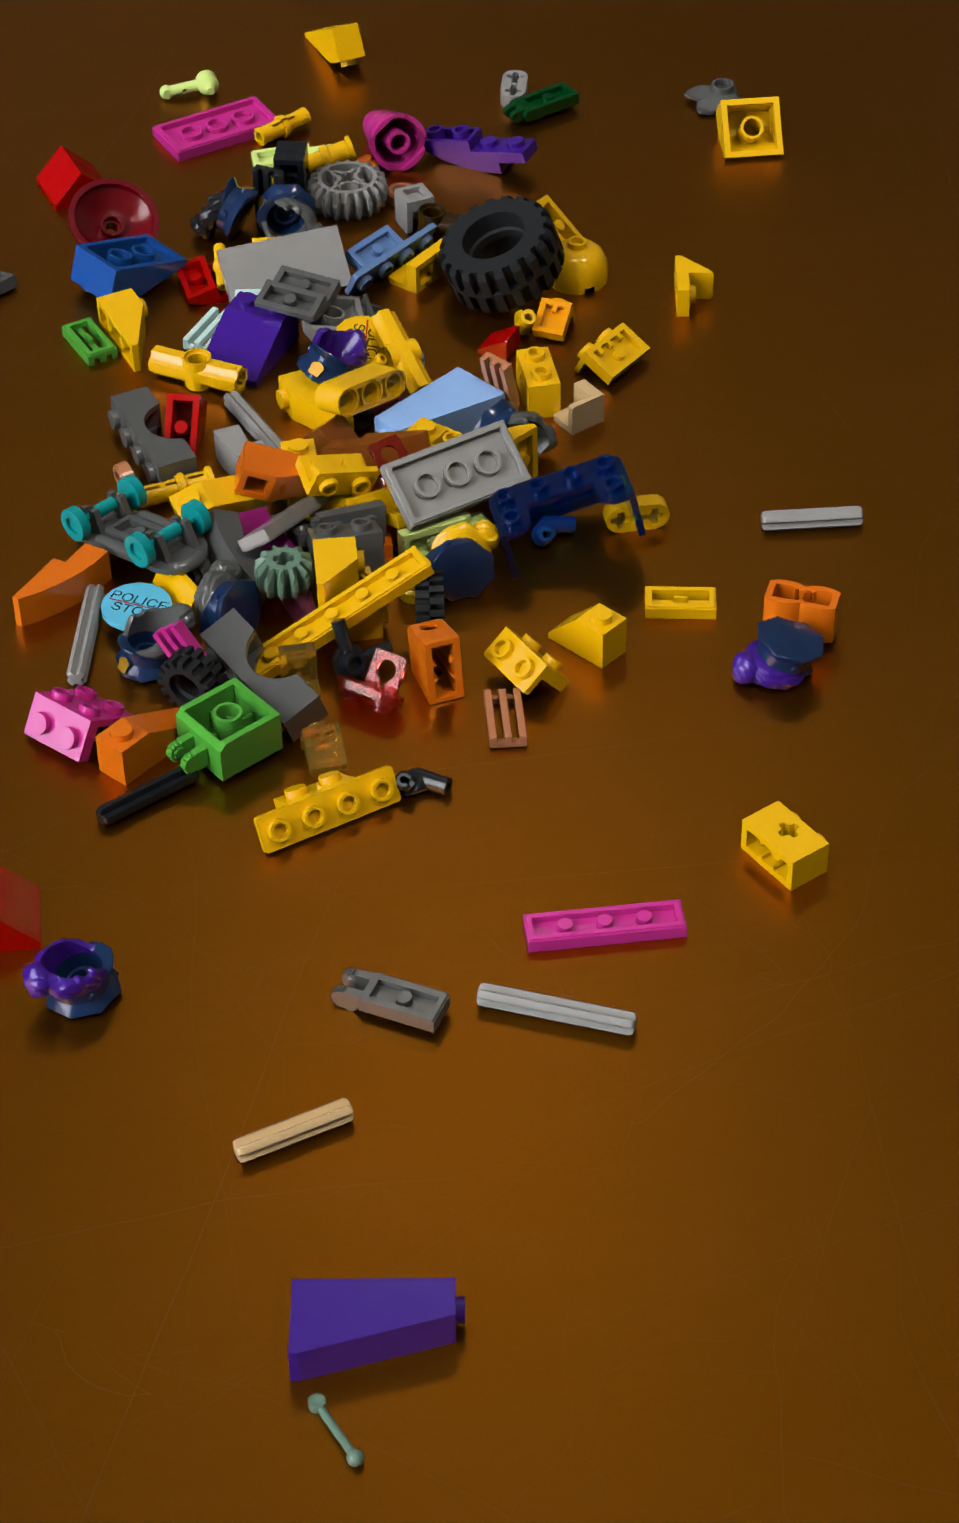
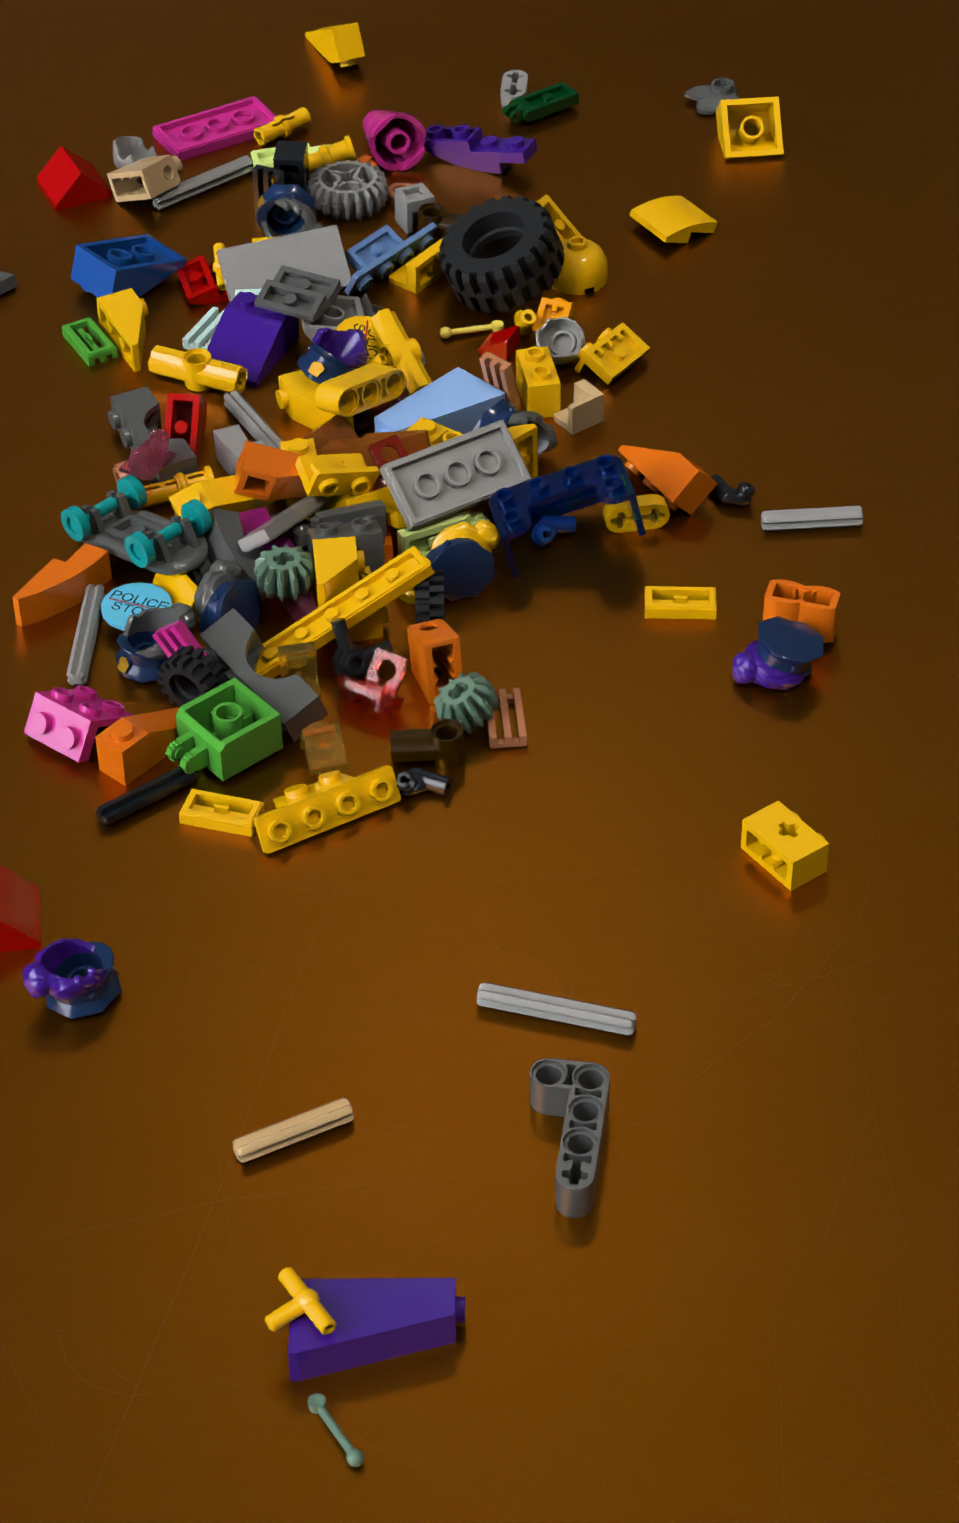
(114, 206): dark red dish -> none
(129, 150): none -> light grey hair
(149, 457): none -> clear pink hinge
(157, 175): none -> tan torso
(204, 182): none -> light grey axle
(205, 82): yellowish green piece -> none
(225, 211): dark blue piece -> none
(228, 812): none -> yellow tile
(304, 1301): none -> yellow piece
(391, 999): dark grey hinge -> none
(441, 744): none -> dark brown piece
(467, 700): none -> sand green gear
(496, 325): none -> light yellow hinge
(523, 663): yellow bracket -> none
(563, 339): none -> light grey hair
(582, 1096): none -> dark grey beam
(593, 634): yellow slope -> none
(604, 925): dark pink tile -> none
(673, 218): none -> yellow slope
(673, 474): none -> orange slope
(690, 283): yellow slope -> none
(731, 495): none -> black arm

